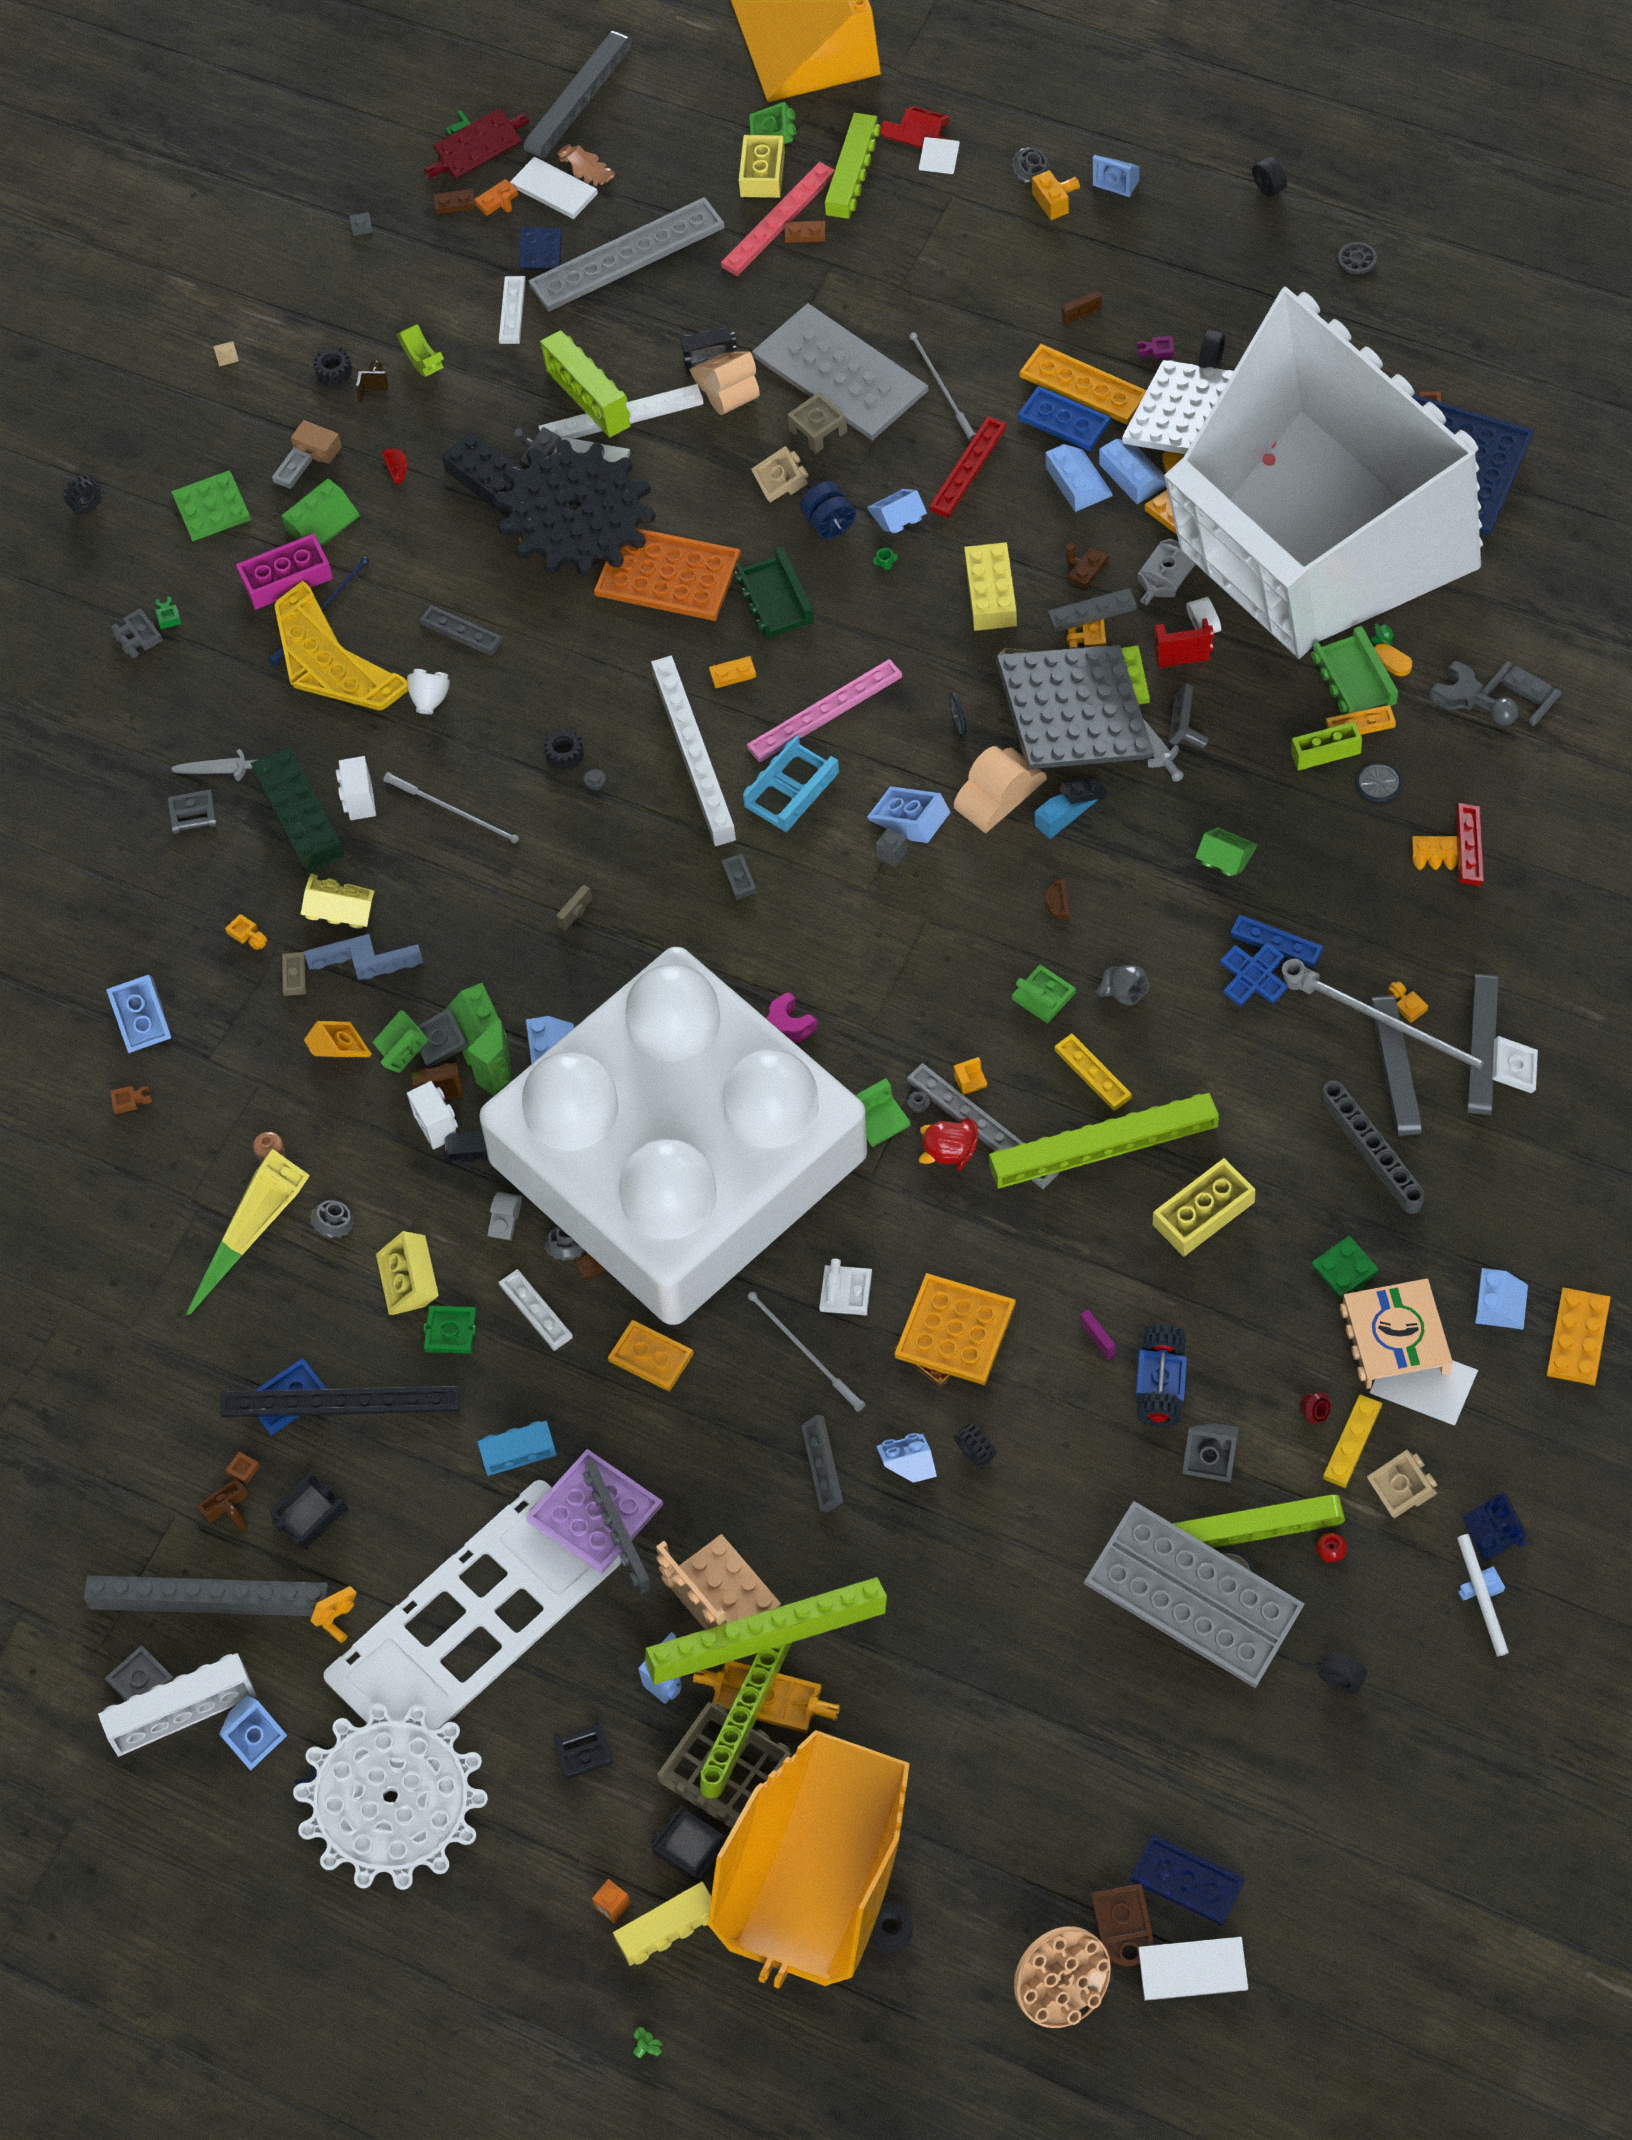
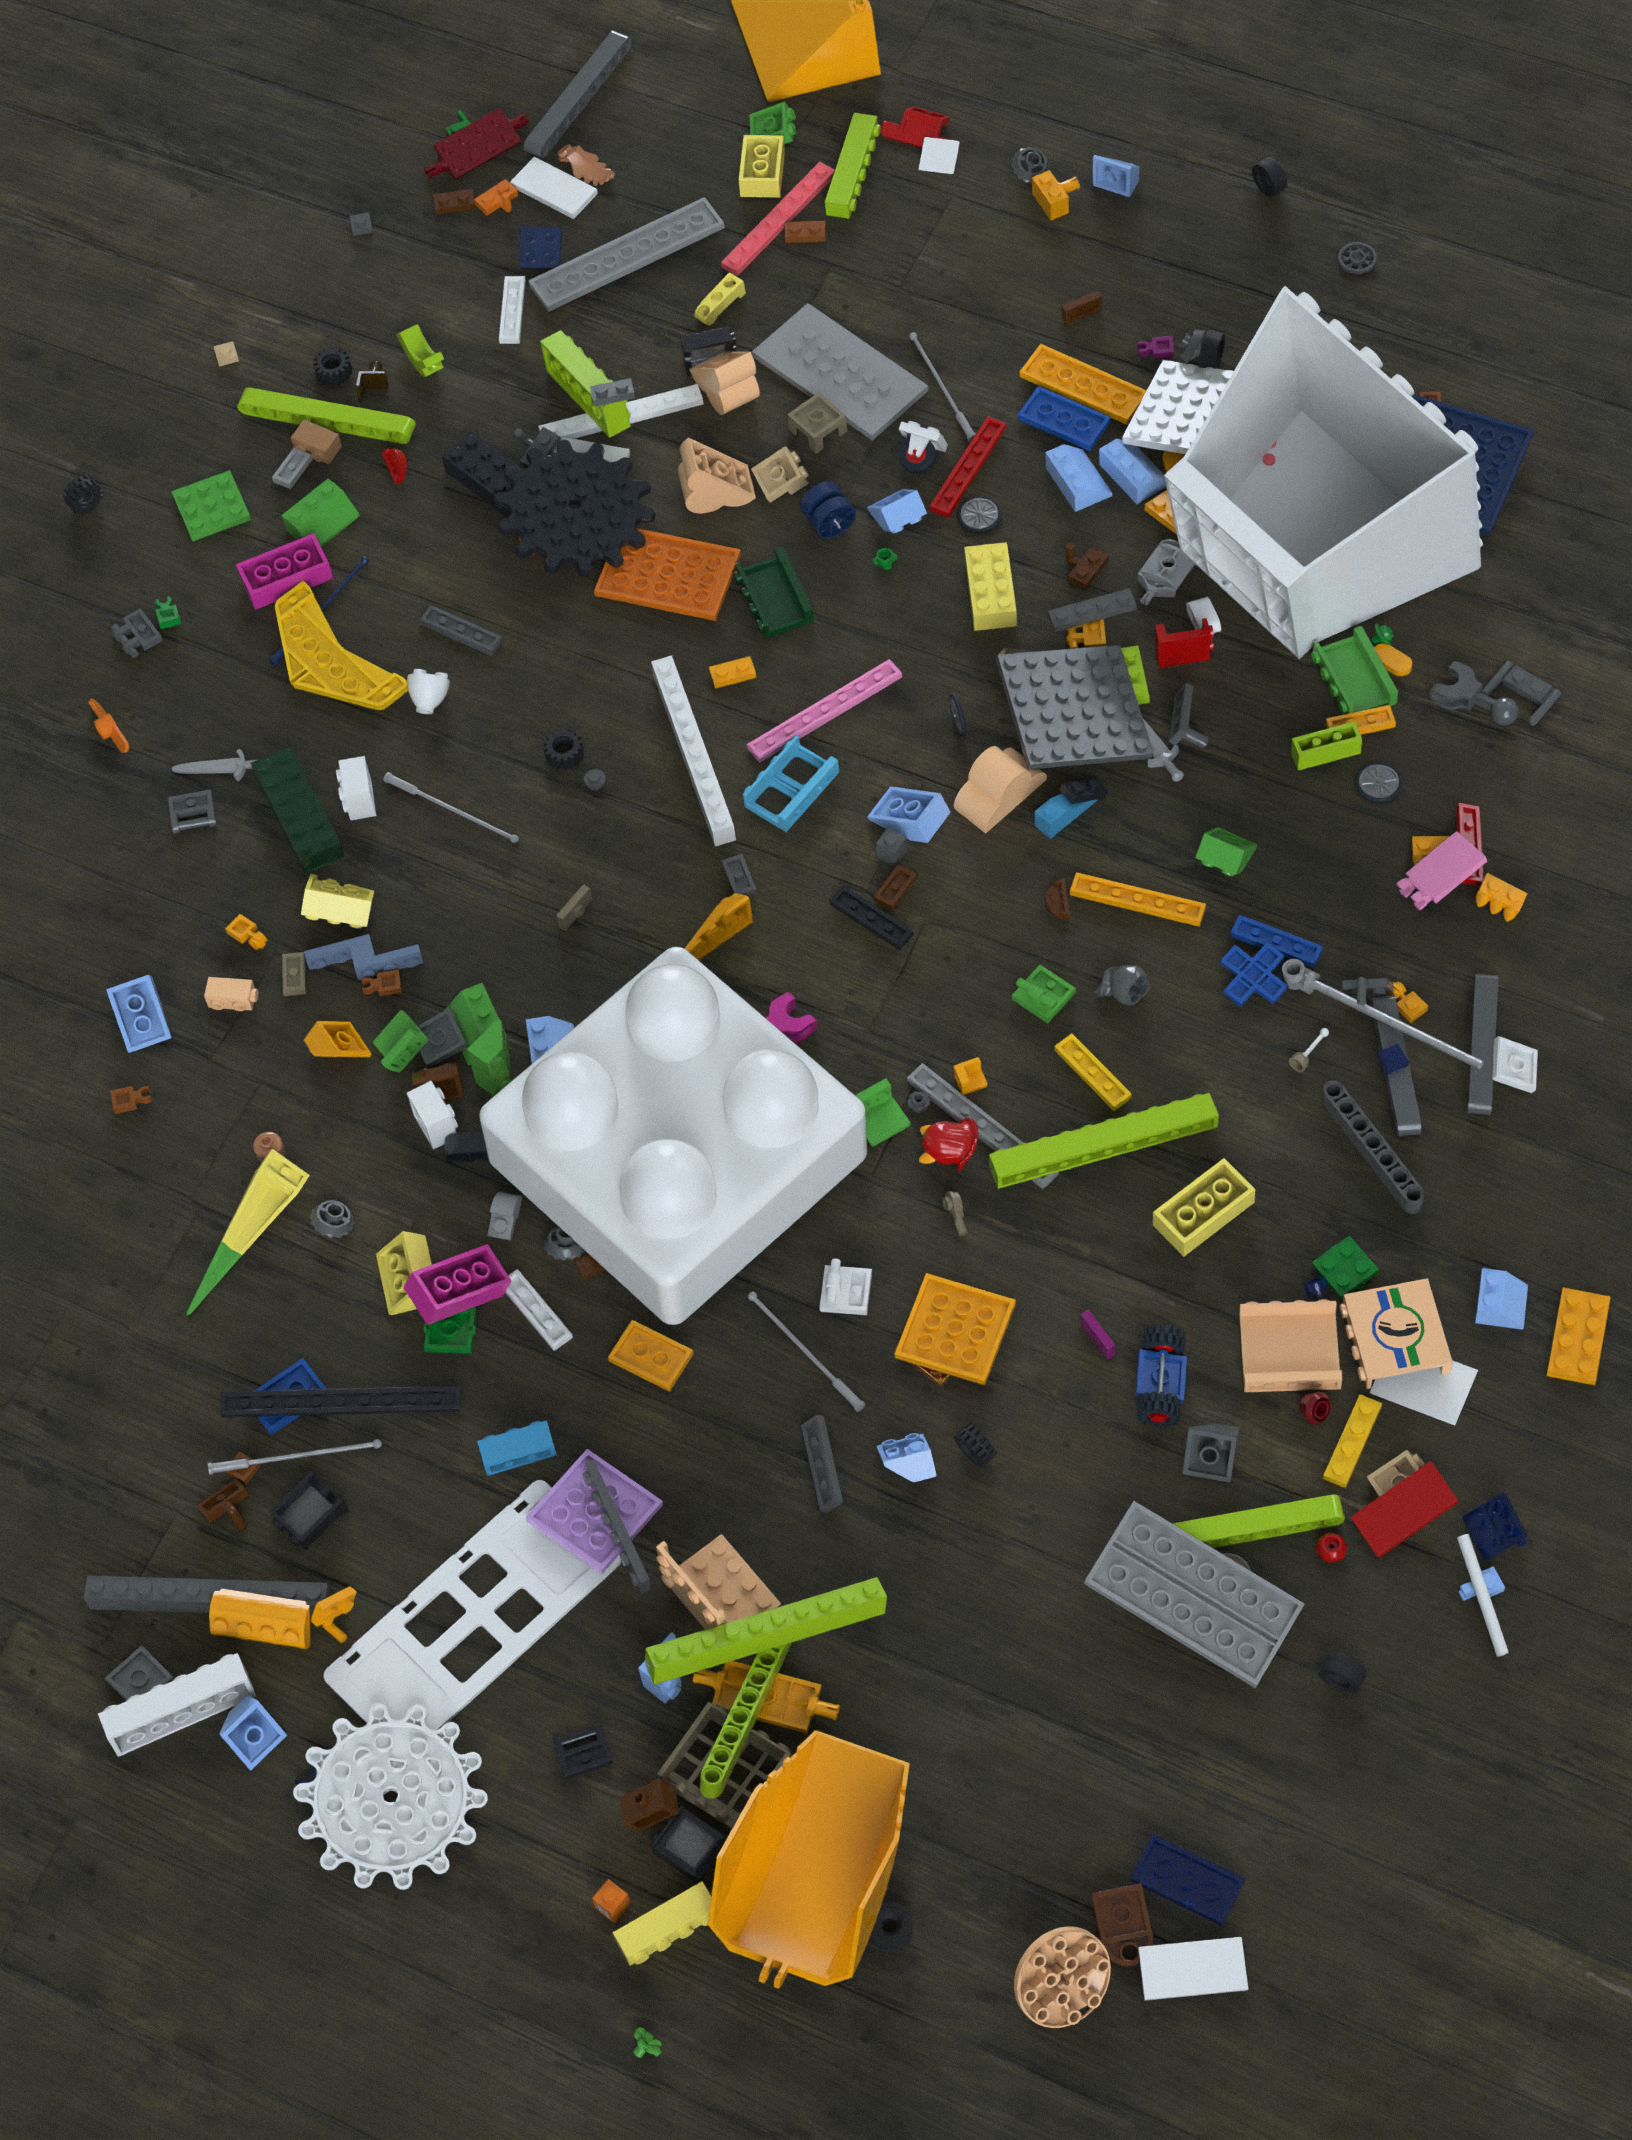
(107, 727): none -> orange piece
(230, 994): none -> light nougat brick
(244, 1463): none -> light grey piece
(260, 1618): none -> light orange container
(327, 415): none -> lime beam
(386, 983): none -> dark orange plate
(457, 1284): none -> dark pink brick
(612, 392): none -> dark grey plate
(649, 1805): none -> reddish brown brick
(712, 479): none -> light nougat brick
(720, 299): none -> light yellow leg
(723, 923): none -> light orange wedge
(871, 917): none -> black plate
(895, 887): none -> reddish brown plate
(918, 450): none -> plate
(953, 1203): none -> dark tan plate
(979, 514): none -> flat silver wheel
(1138, 899): none -> light orange plate
(1191, 345): none -> dark grey piece
(1290, 1346): none -> light nougat panel
(1300, 1060): none -> dark tan hinge
(1316, 1287): none -> clear blue tile
(1361, 986): none -> dark grey plate
(1392, 1059): none -> clear blue tile
(1405, 1509): none -> red tile
(1441, 871): none -> bright pink tile
(1500, 896): none -> light orange plate

